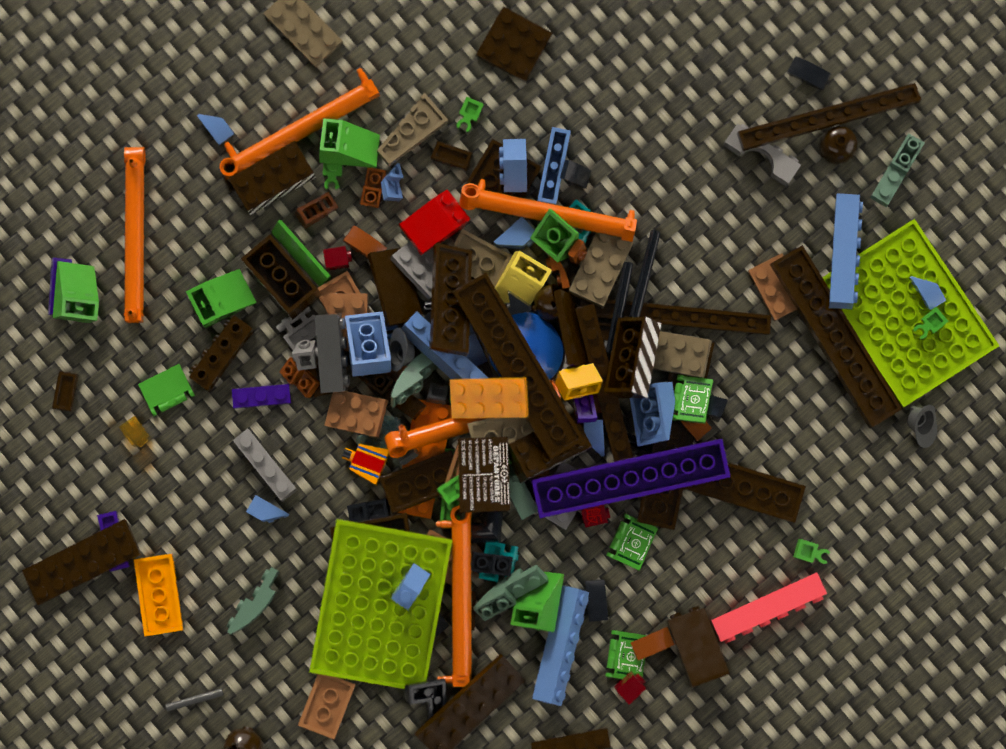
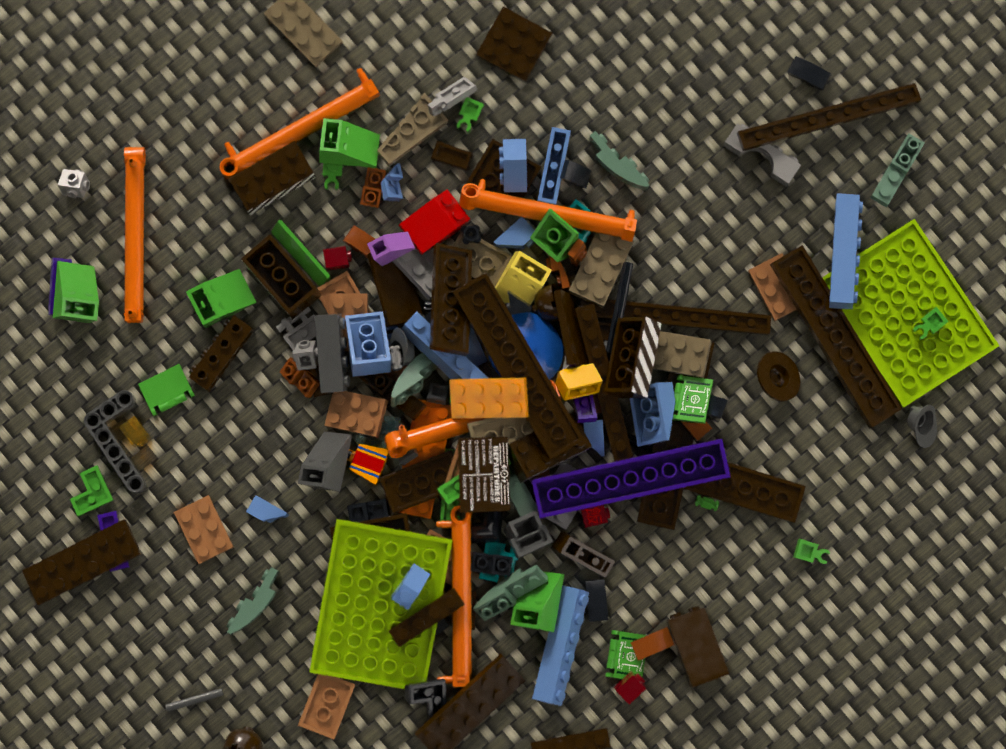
(65, 391): dark brown tile -> none
(73, 183): none -> light grey brick
(96, 494): none -> bright green plate
(112, 441): none -> dark grey beam
(158, 595): light orange plate -> none
(203, 529): none -> medium nougat plate
(217, 127): medium blue slope -> none
(261, 396): dark purple plate -> none
(265, 465): light grey arch -> none
(319, 215): reddish brown slope -> none
(326, 462): none -> dark grey slope
(390, 247): none -> medium lavender slope
(395, 357): none -> light grey piece
(426, 617): none -> dark brown plate
(451, 96): none -> light grey hinge
(470, 229): none -> black plate
(527, 534): none -> dark grey plate
(583, 554): none -> dark brown slope
(622, 169): none -> sand green slope
(632, 542): bright green piece -> none
(645, 273): black axle -> none
(707, 503): none -> bright green piece
(768, 607): coral brick -> none
(778, 376): none -> dark brown hat
(838, 144): dark brown cylinder -> none
(929, 292): medium blue slope -> none

